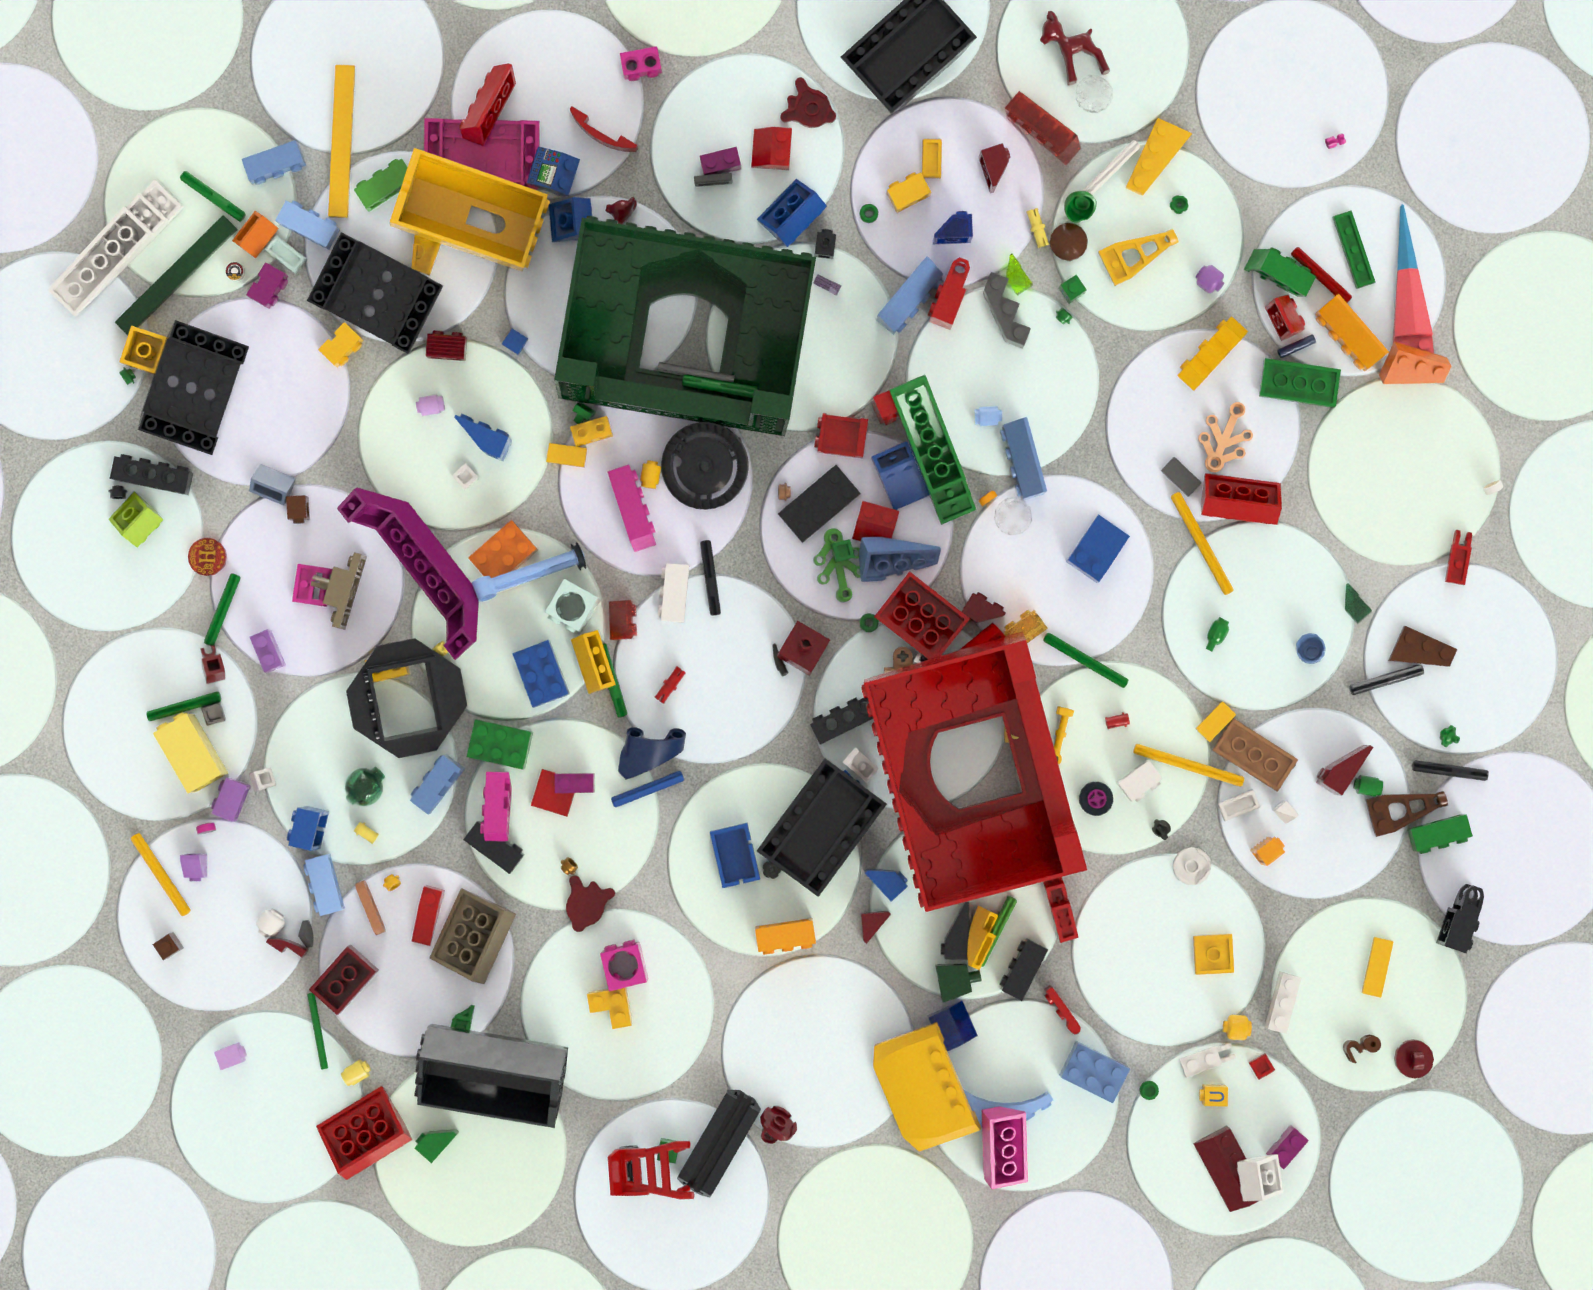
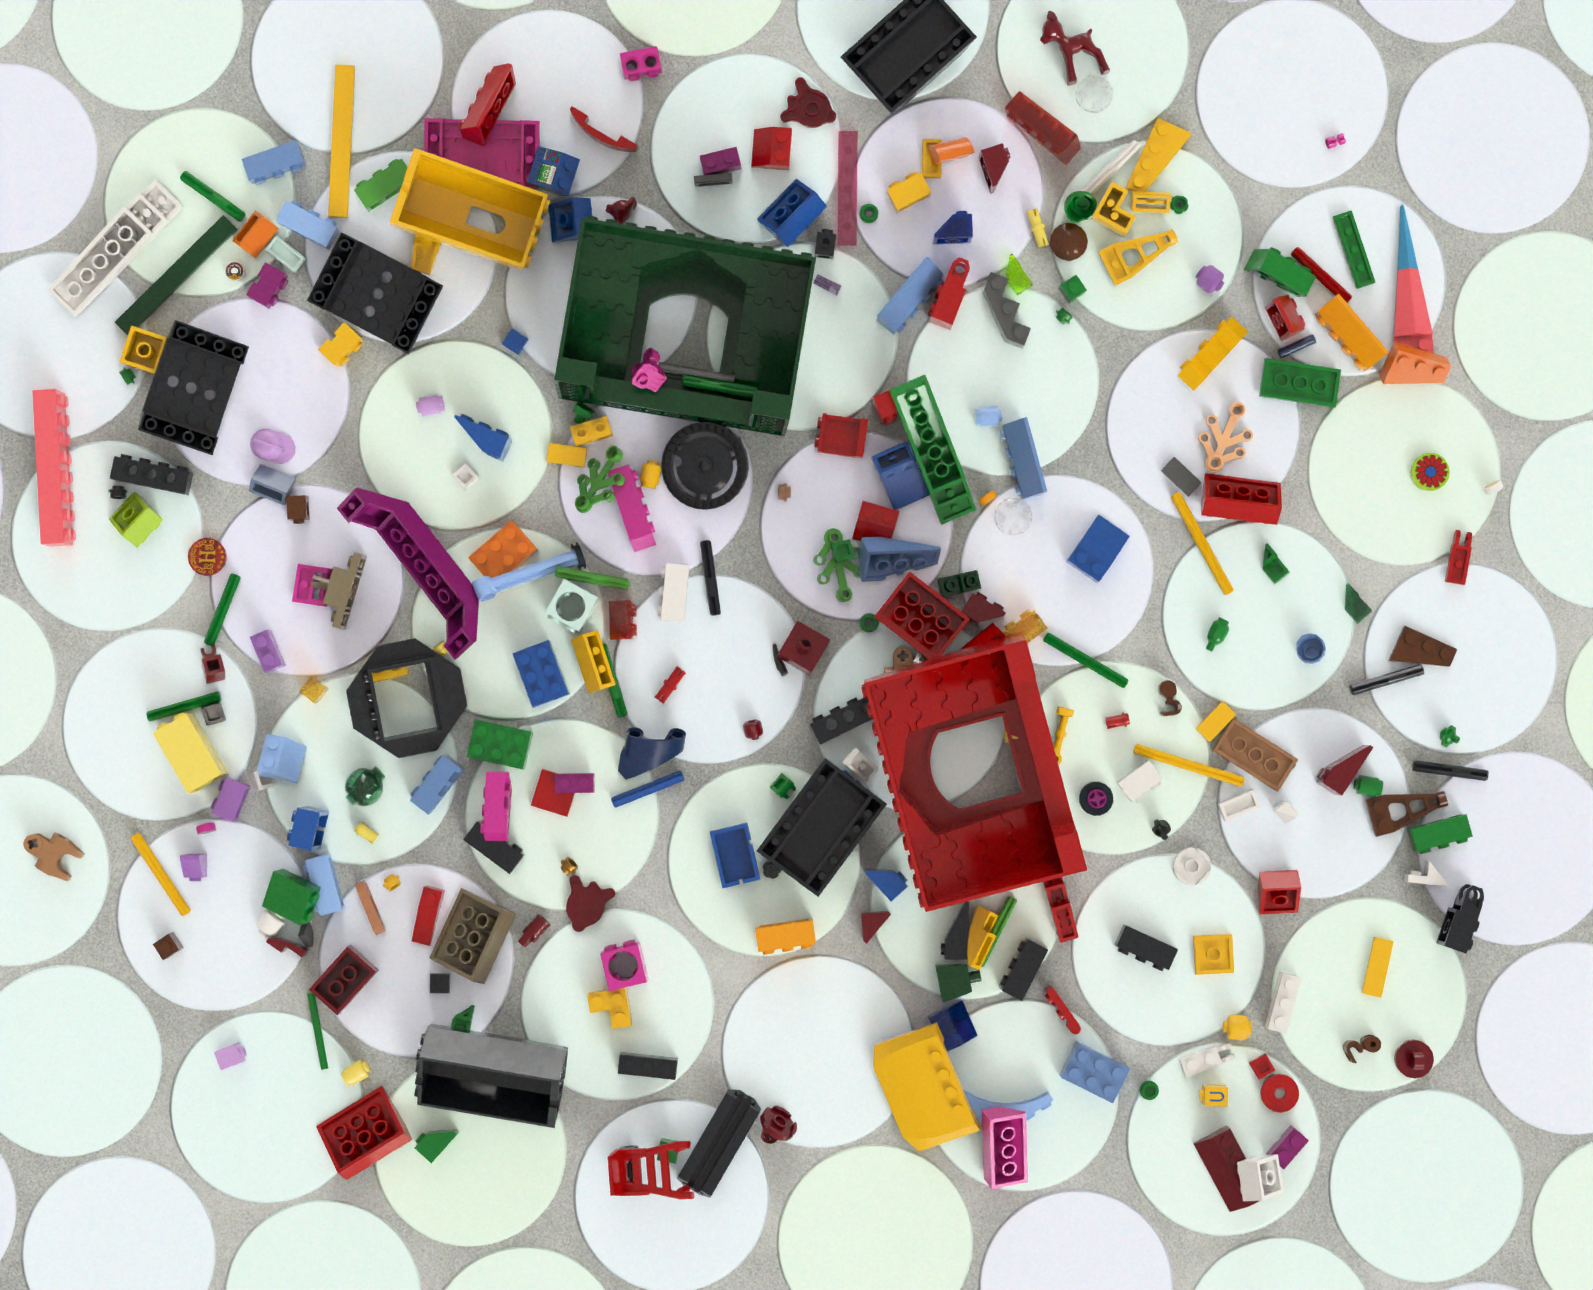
(51, 852): none -> medium nougat piece
(53, 468): none -> coral brick
(272, 446): none -> lavender piece
(281, 759): none -> light blue slope
(291, 897): none -> green brick
(314, 690): none -> clear yellow brick
(439, 983): none -> black plate
(446, 346): dark red brick -> none
(534, 930): none -> dark red hinge
(586, 499): none -> bright green plant
(591, 578): none -> bright green axle
(647, 1065): none -> black brick
(648, 373): none -> dark pink piece
(753, 729): none -> dark red piece
(782, 785): none -> green tile
(819, 503): black plate -> none
(847, 188): none -> clear pink tile
(950, 150): none -> orange brick
(959, 583): none -> dark green slope
(1110, 214): none -> yellow brick
(1135, 194): none -> yellow tile
(1145, 948): none -> black brick
(1168, 690): none -> reddish brown leg
(1268, 850): light orange brick -> none
(1273, 566): none -> green slope
(1279, 891): none -> red slope
(1290, 1097): none -> red tile
(1430, 471): none -> tile
(1430, 876): none -> white slope

